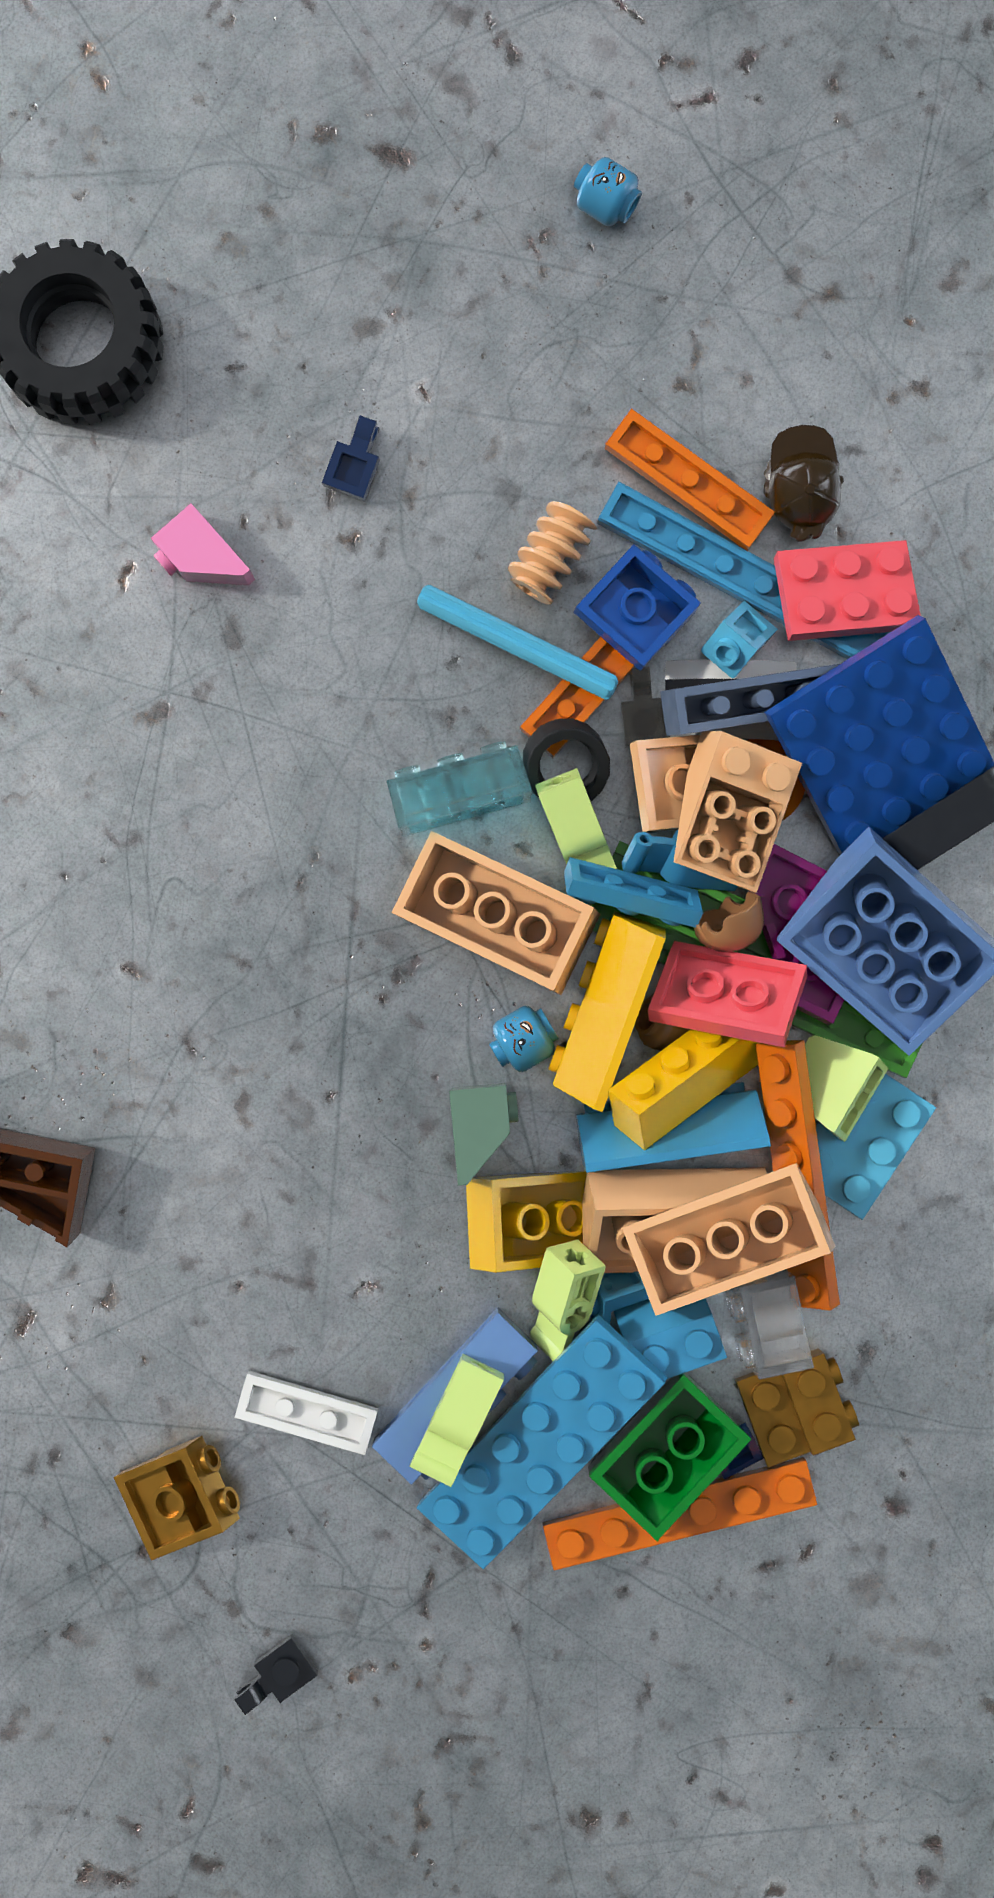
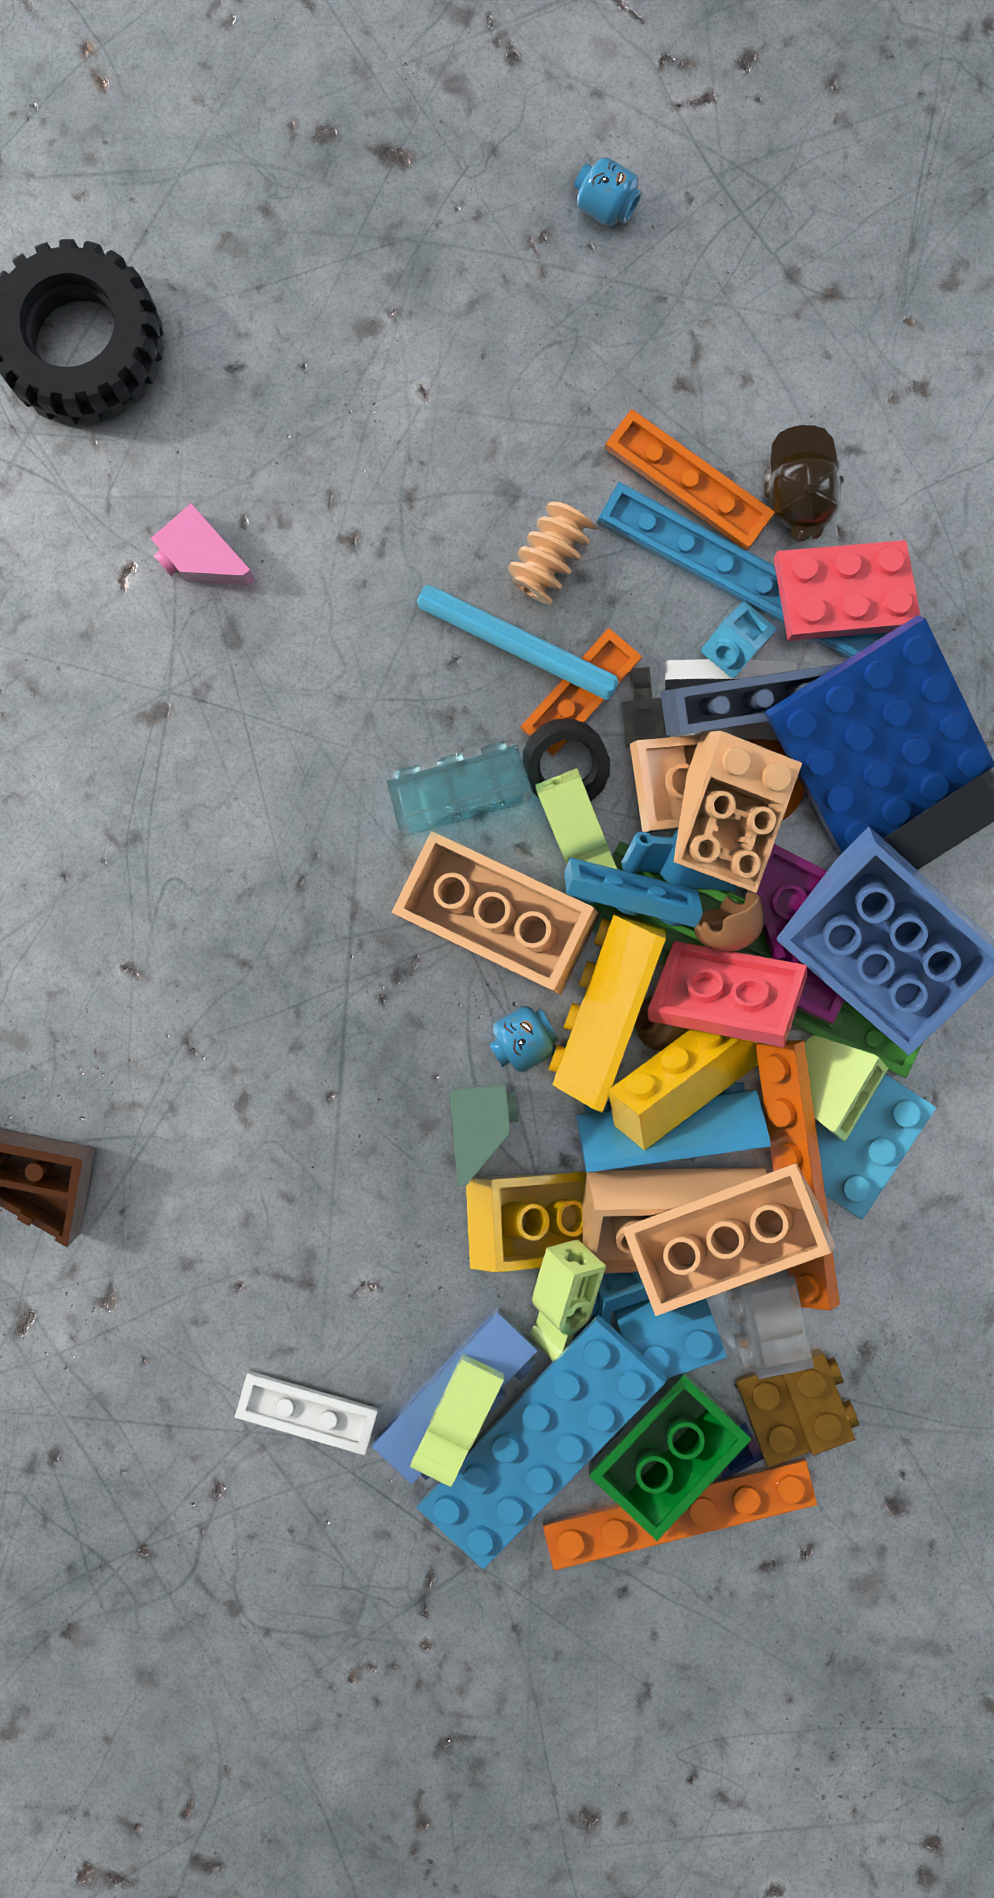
(178, 1497): pearl gold plate -> none
(281, 1672): black plate -> none
(352, 465): dark blue plate -> none
(638, 606): blue plate -> none

